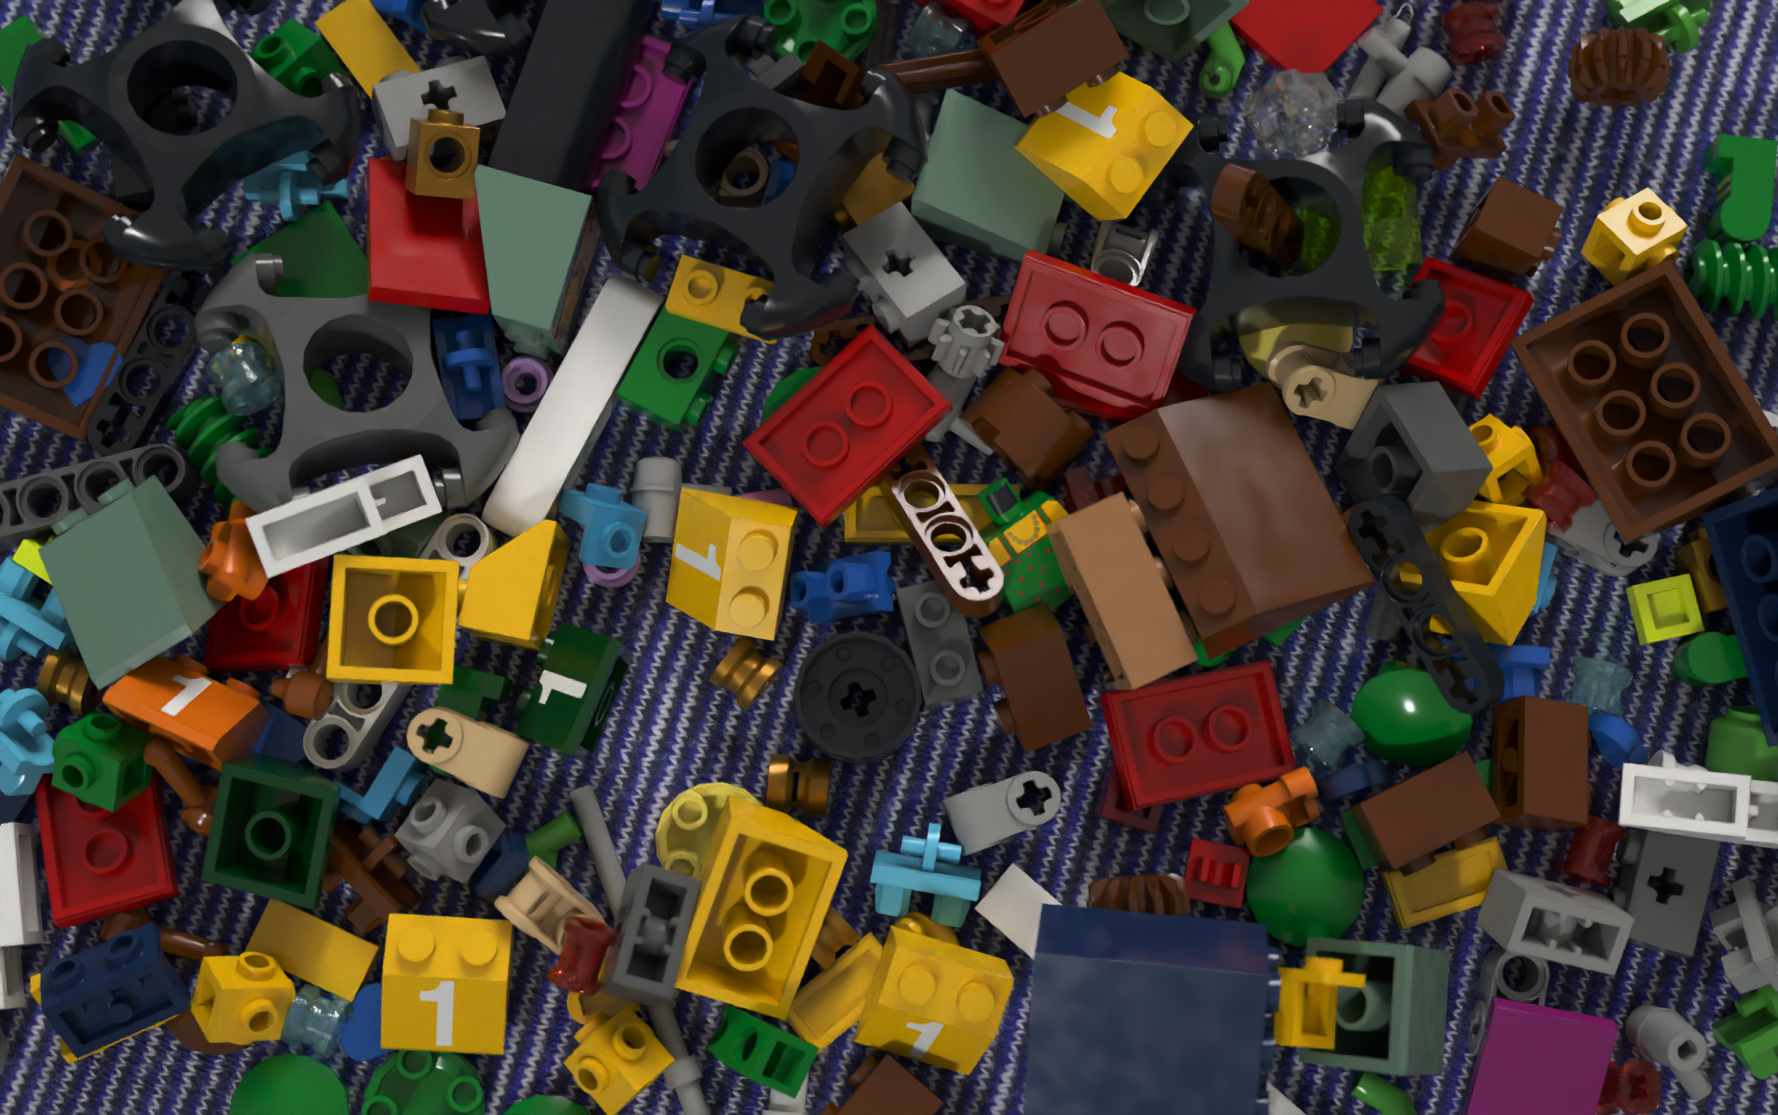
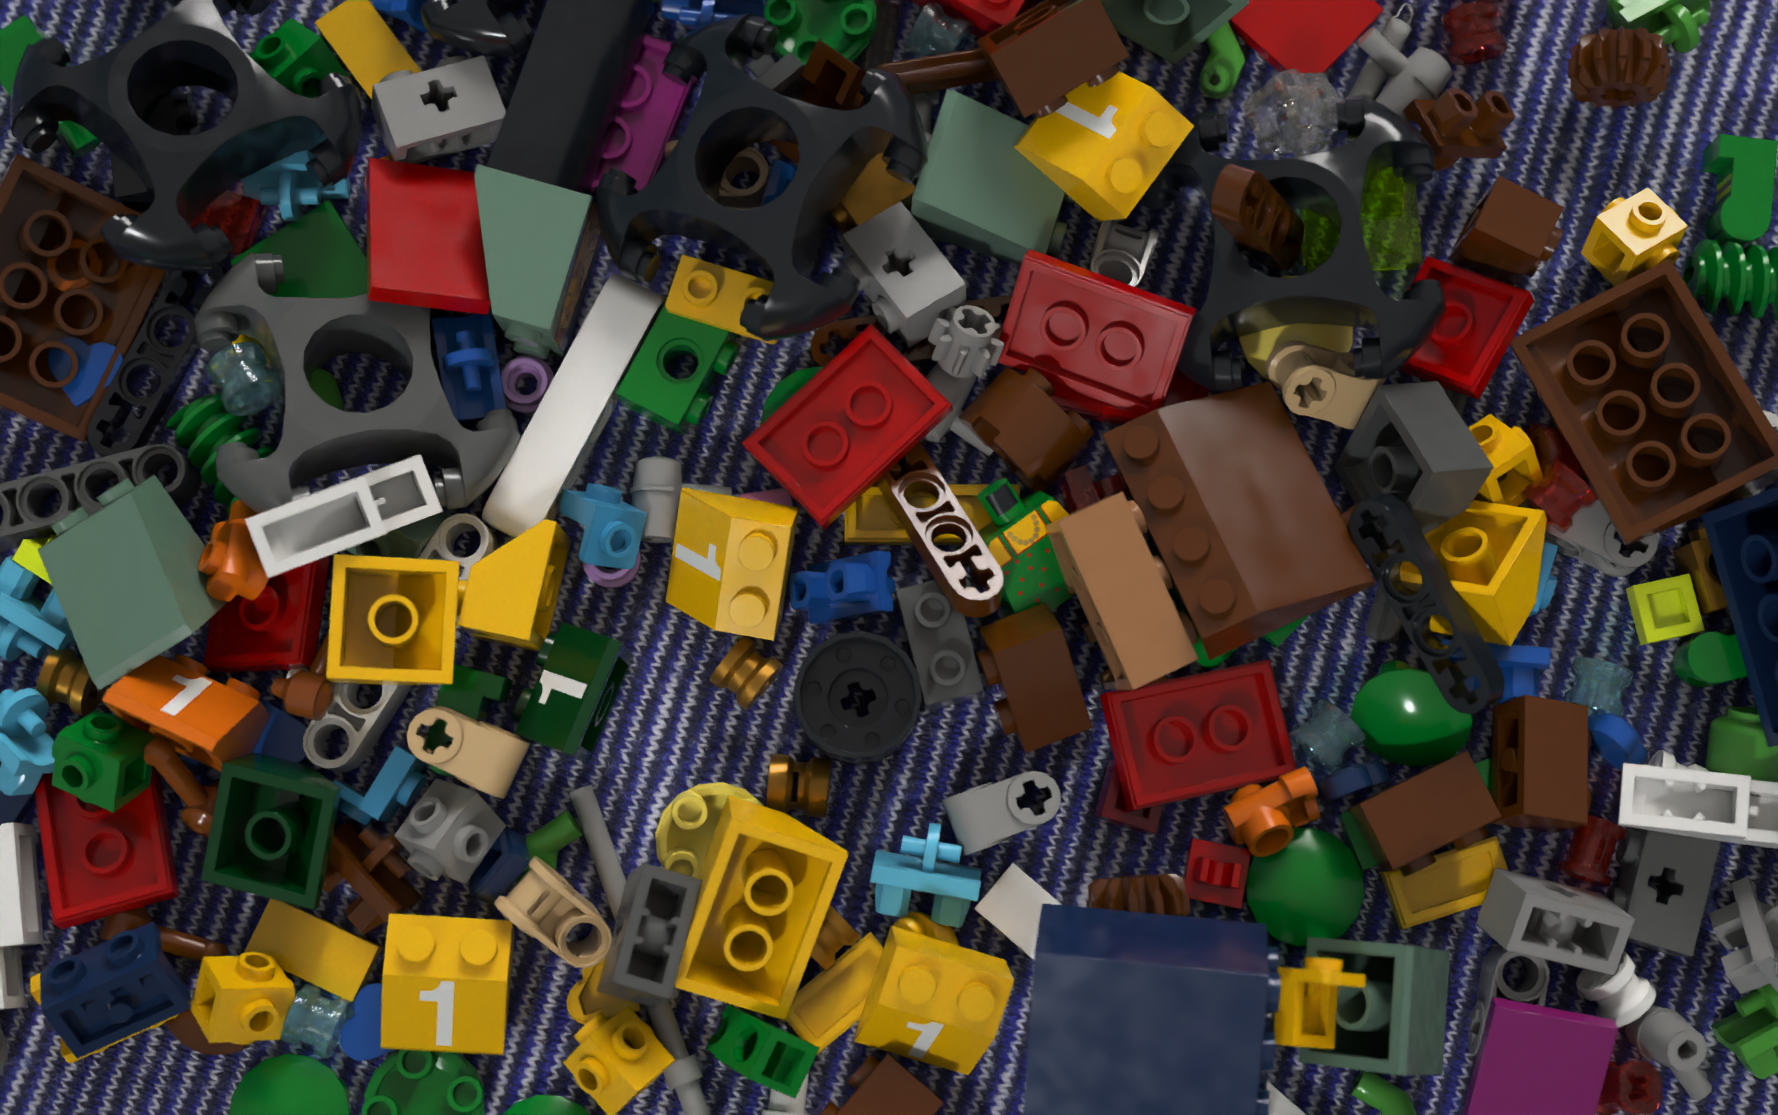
(236, 217): none -> clear red tile
(450, 181): pearl gold brick -> none
(582, 955): clear red bush -> none
(1618, 996): none -> white wheel

